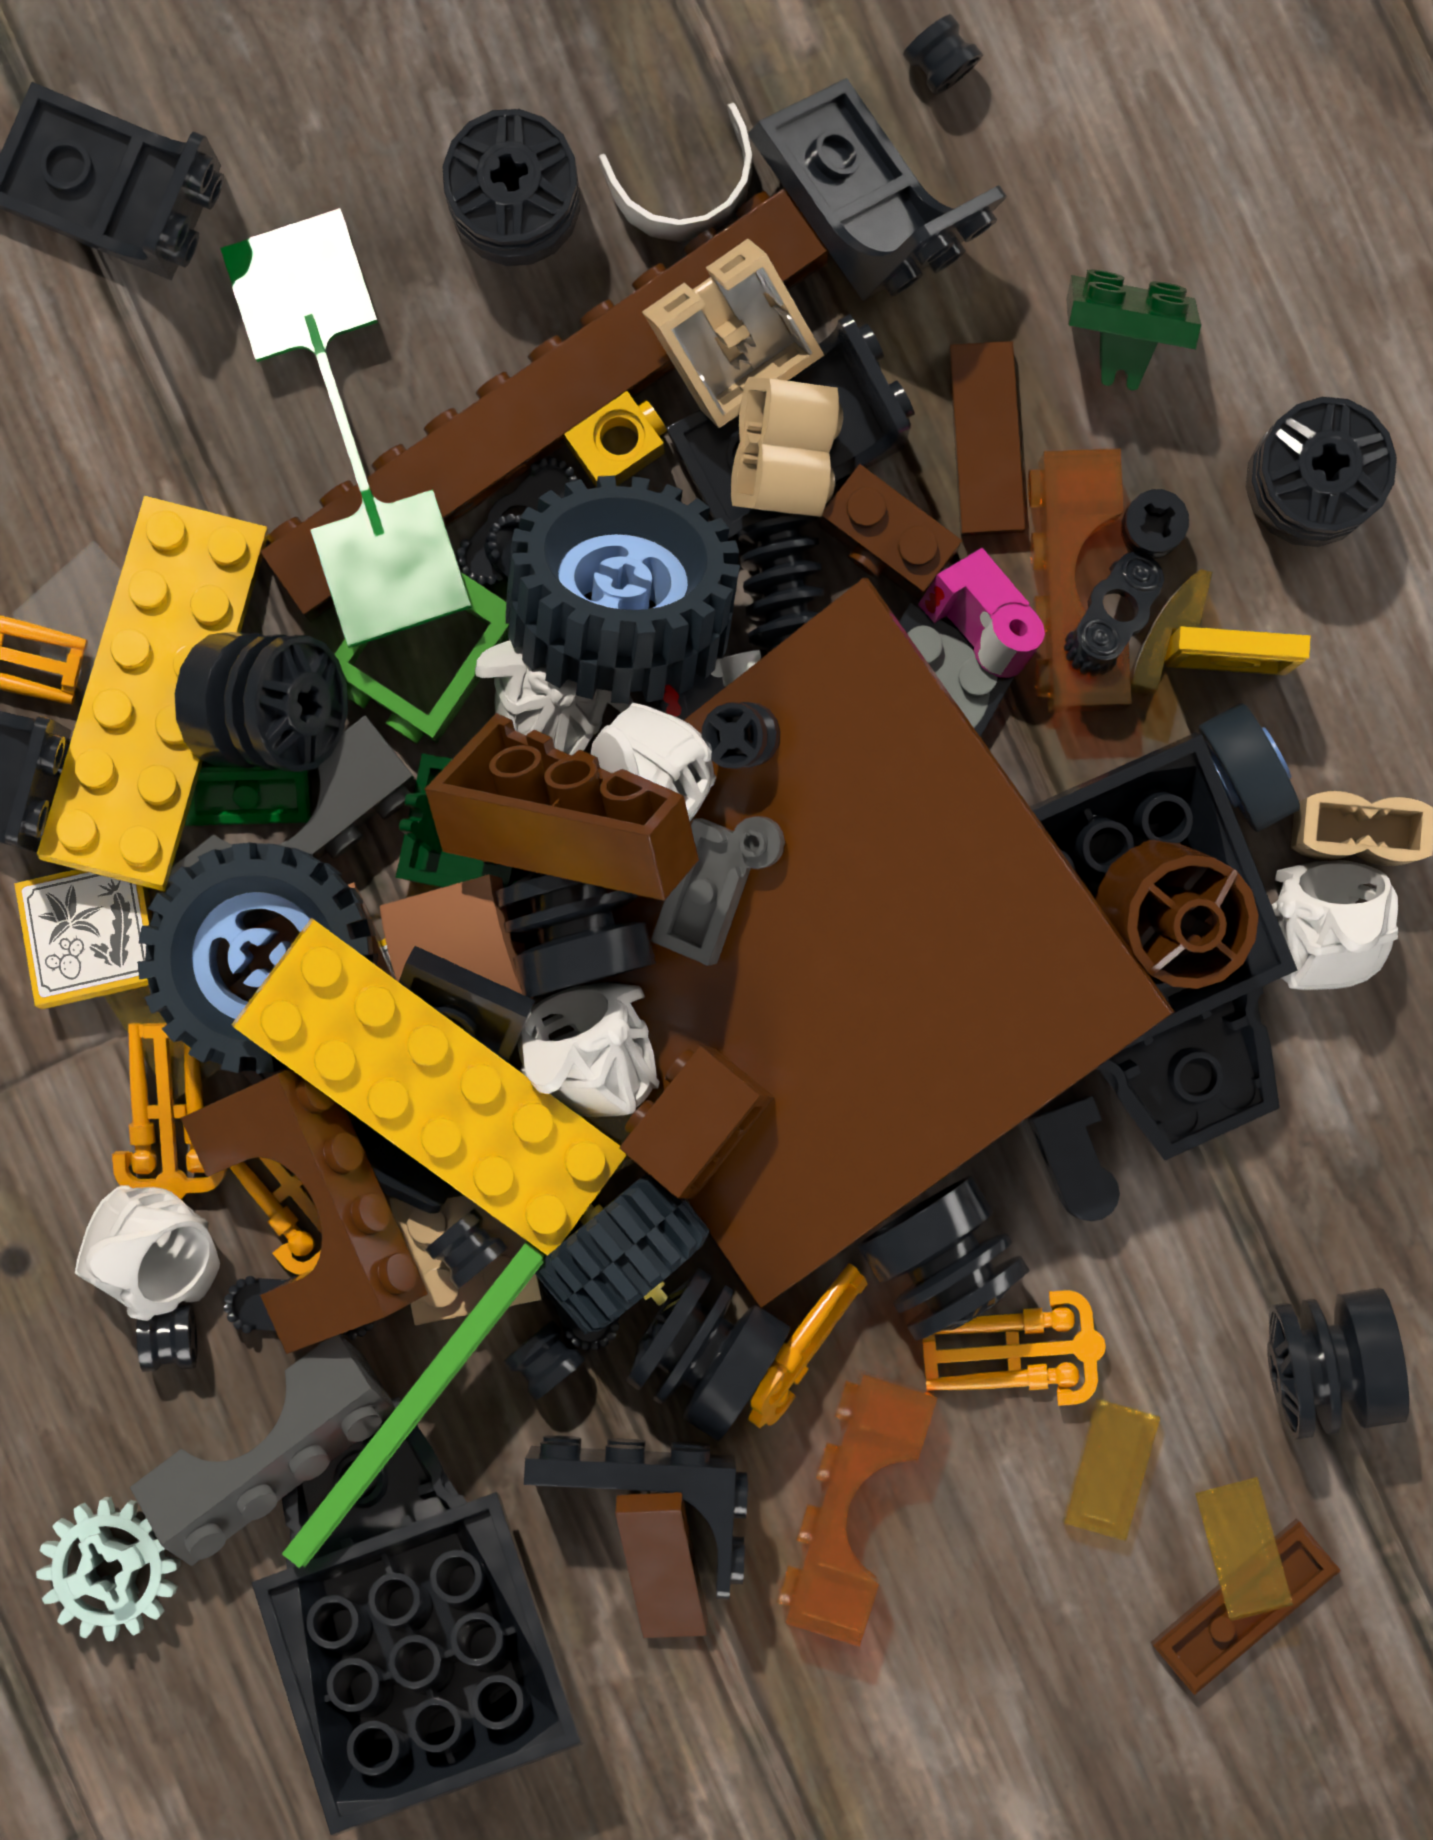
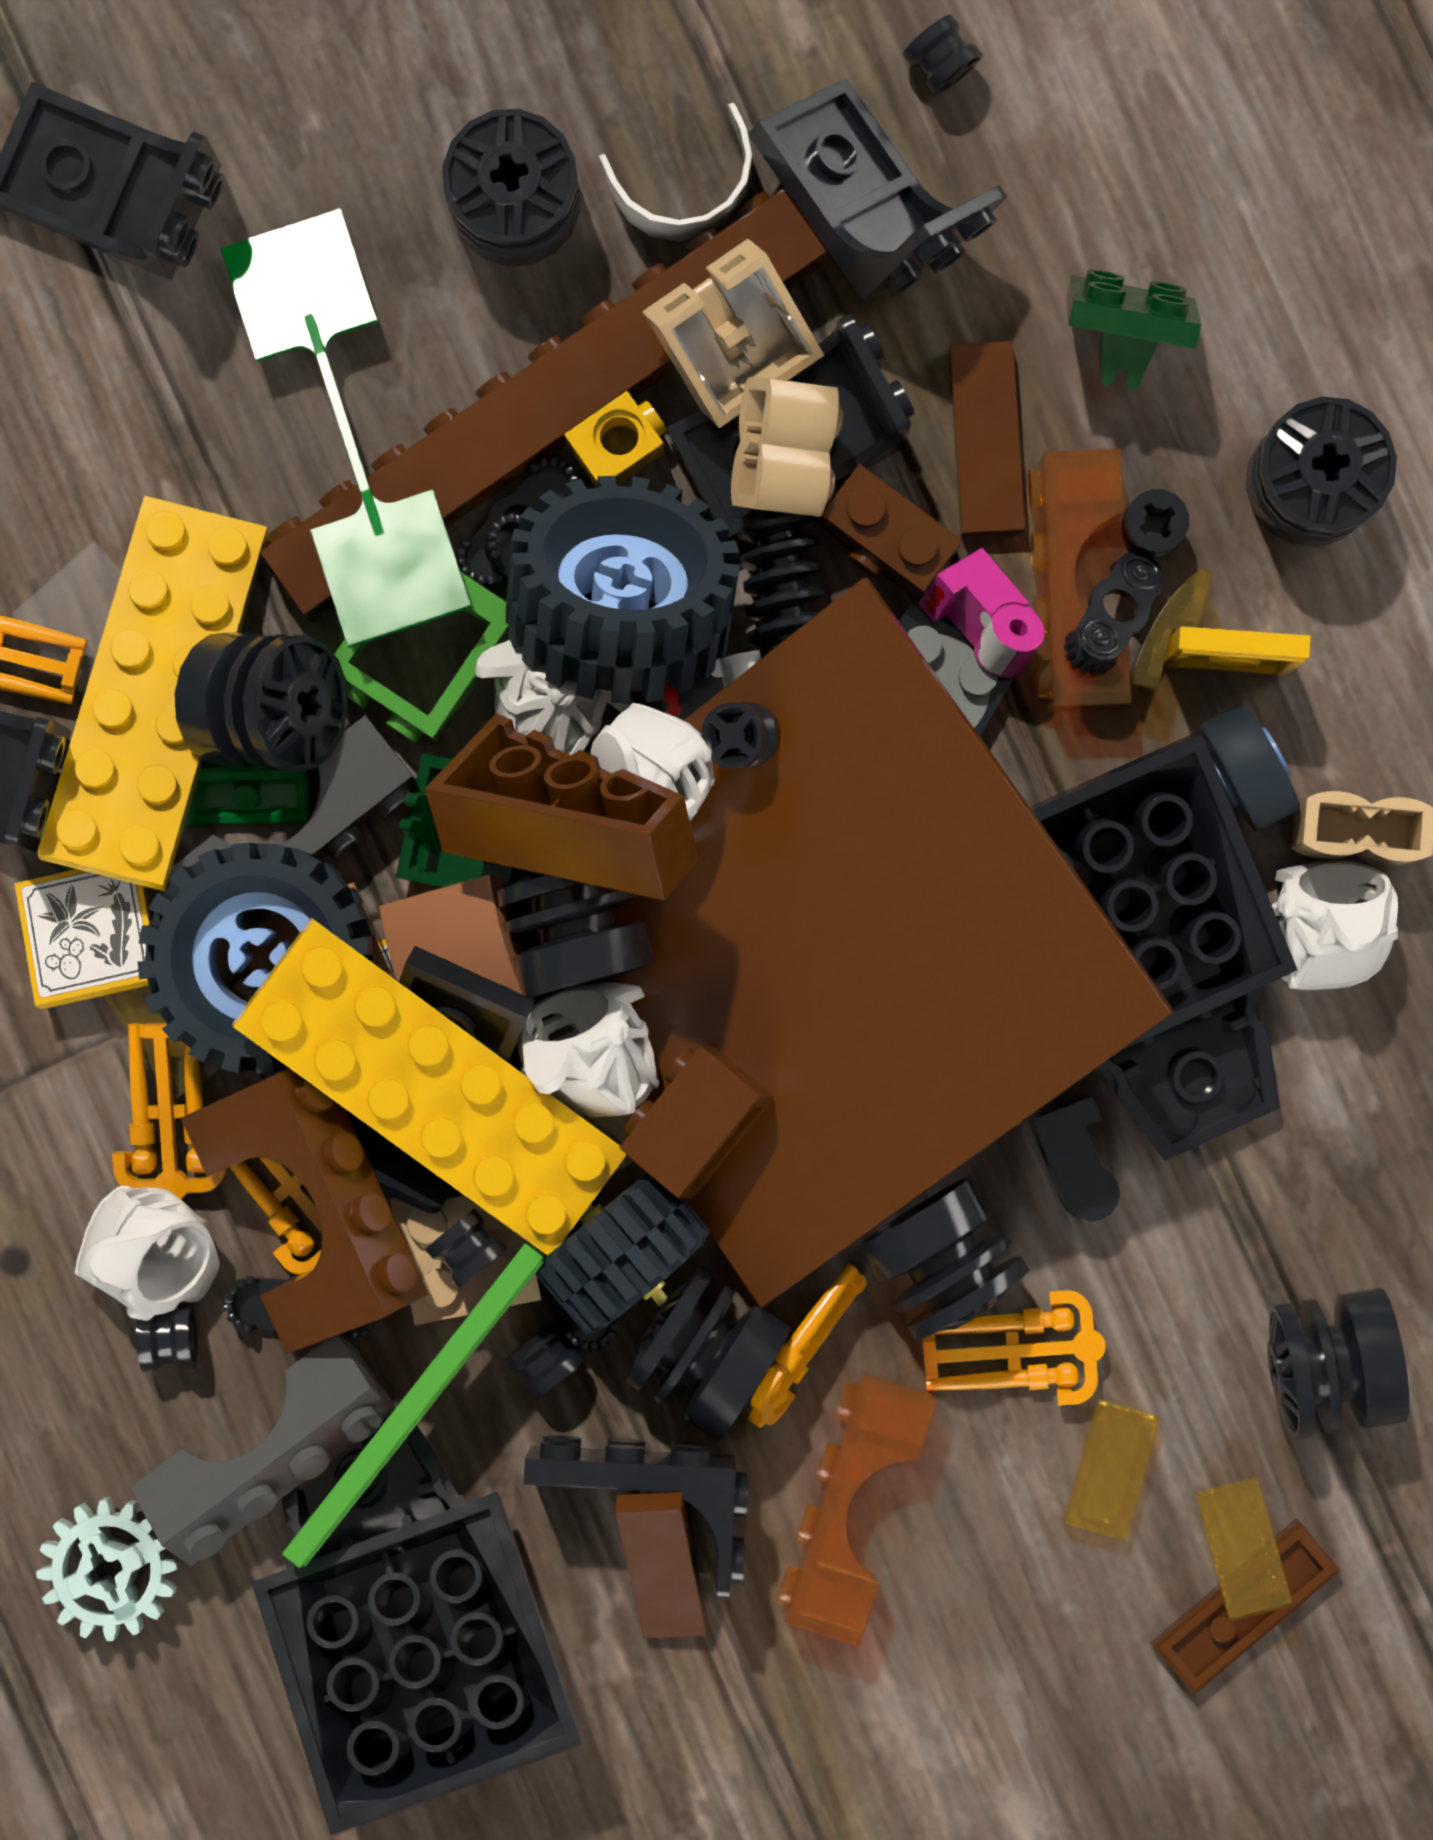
(705, 901): dark grey hinge -> none
(1180, 912): reddish brown cylinder -> none

